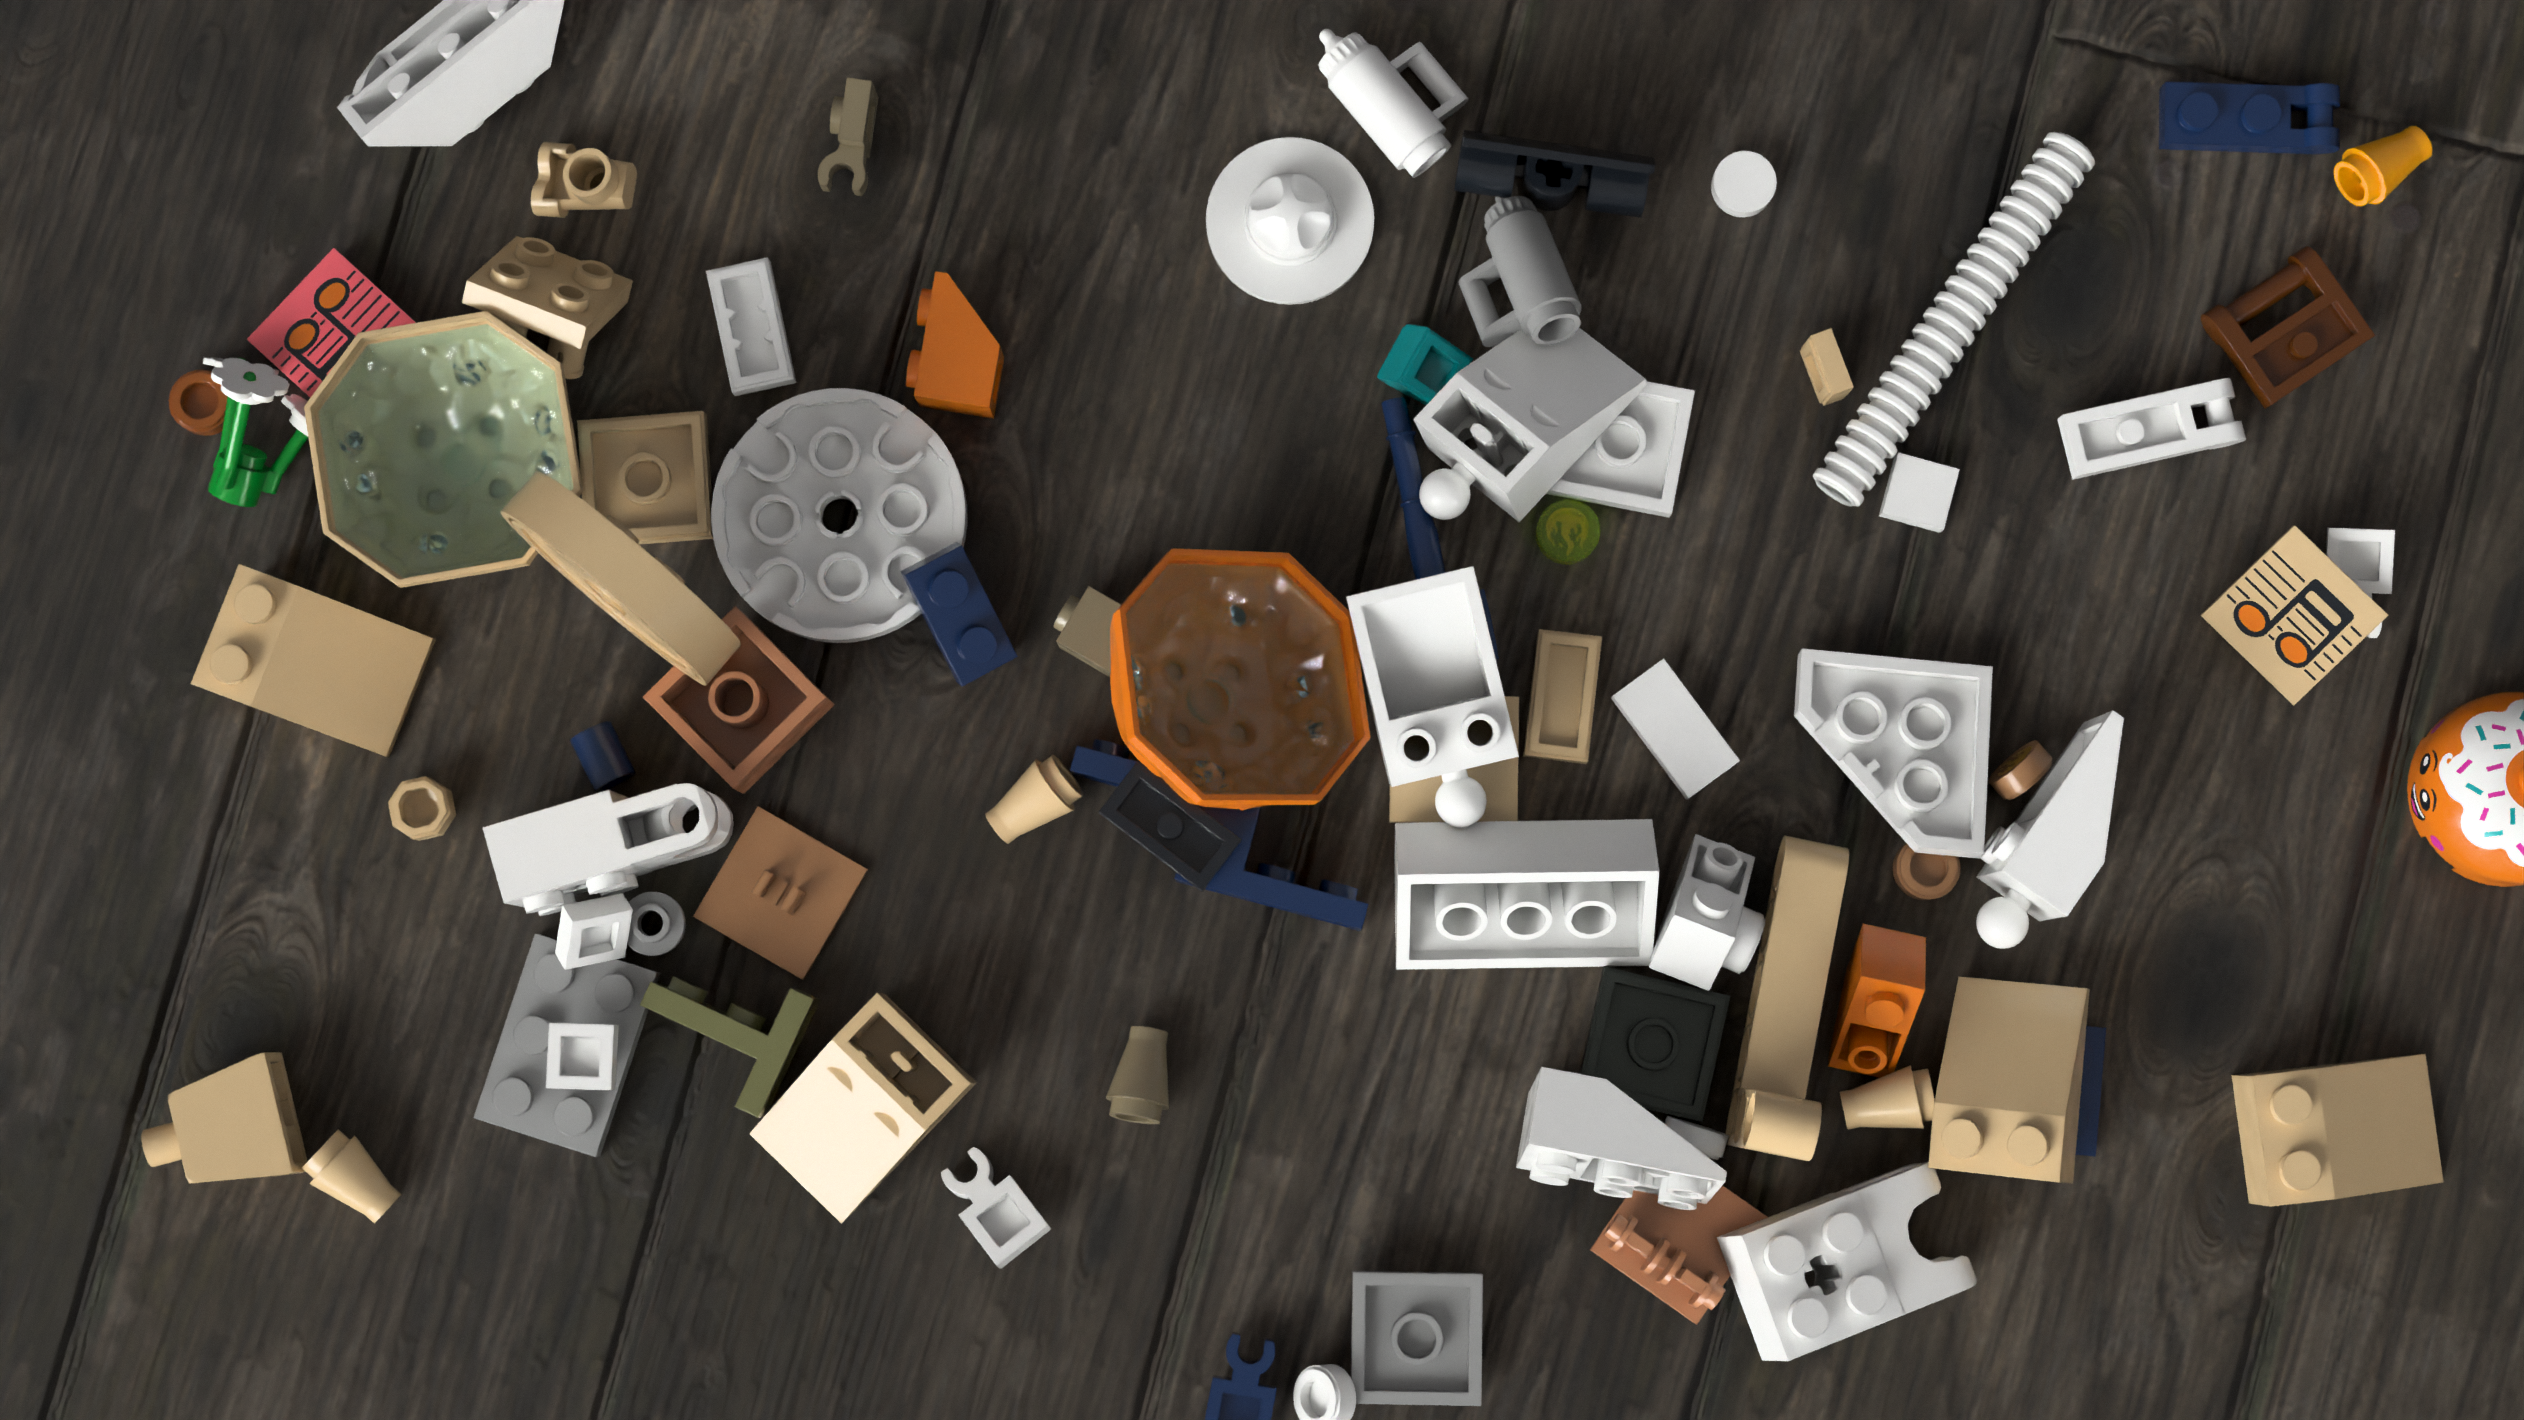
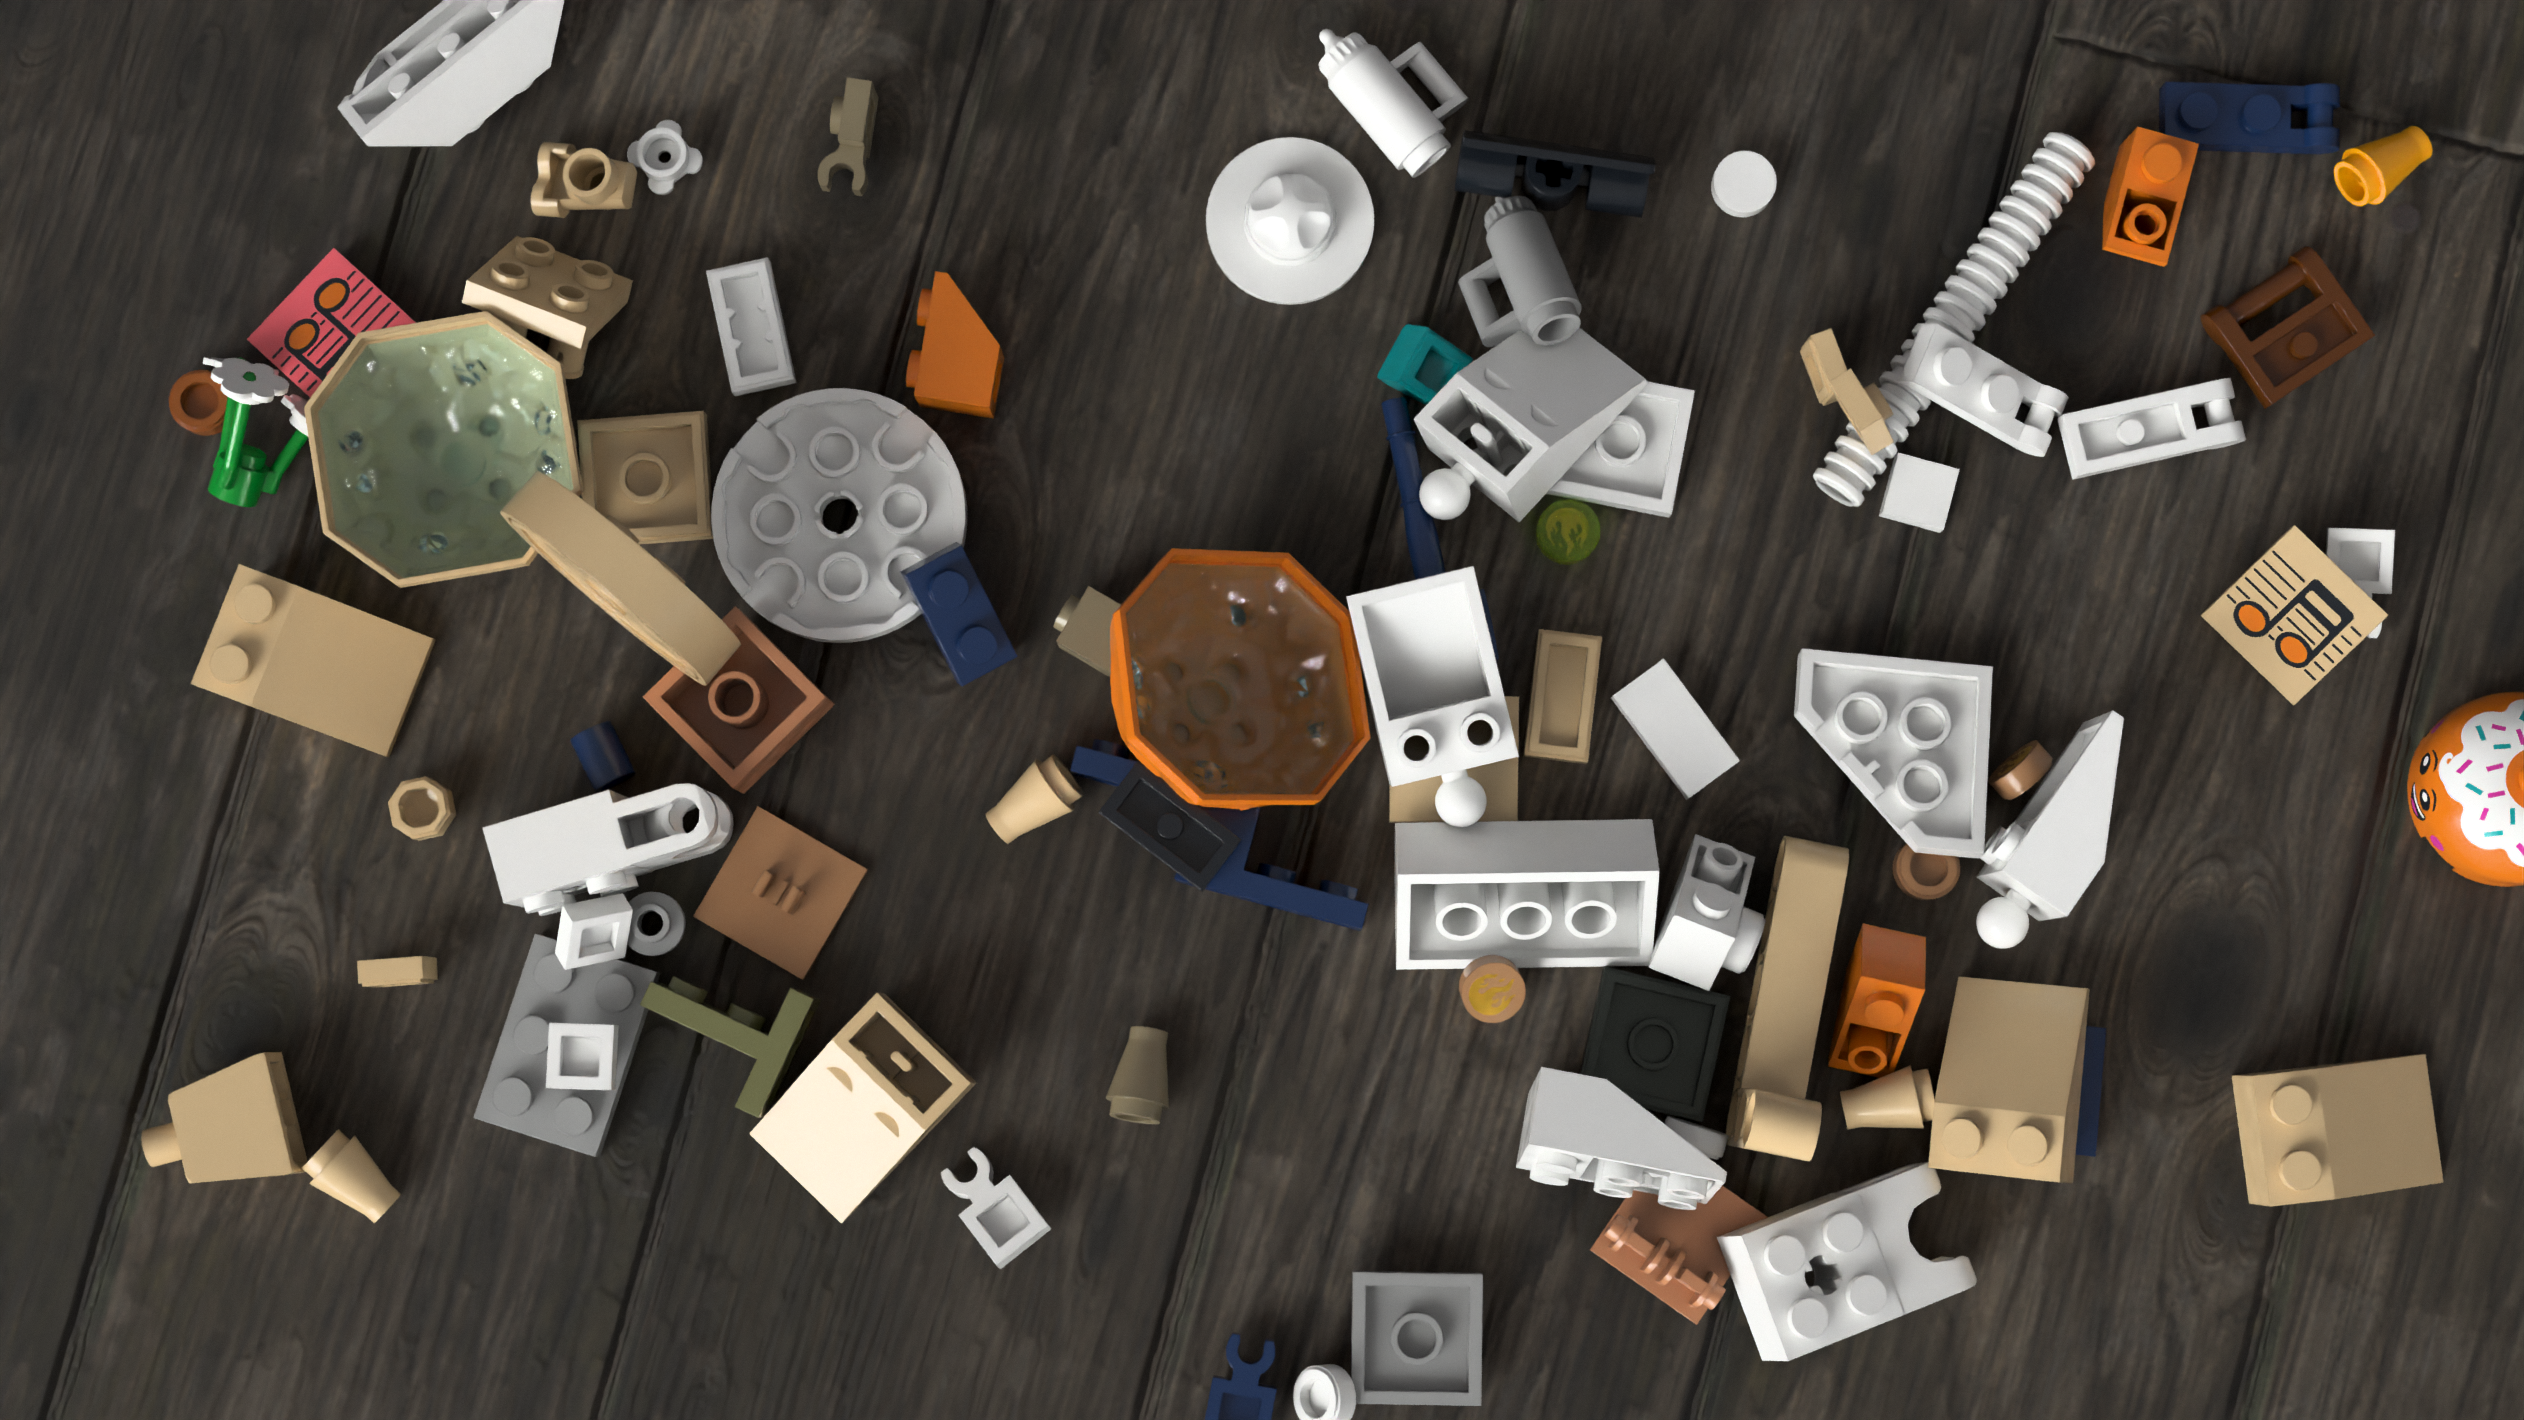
(397, 971): none -> tan tile
(646, 155): none -> white plate
(1492, 988): none -> medium nougat tile
(1865, 410): none -> tan plate
(1981, 389): none -> white plate
(2147, 195): none -> orange slope

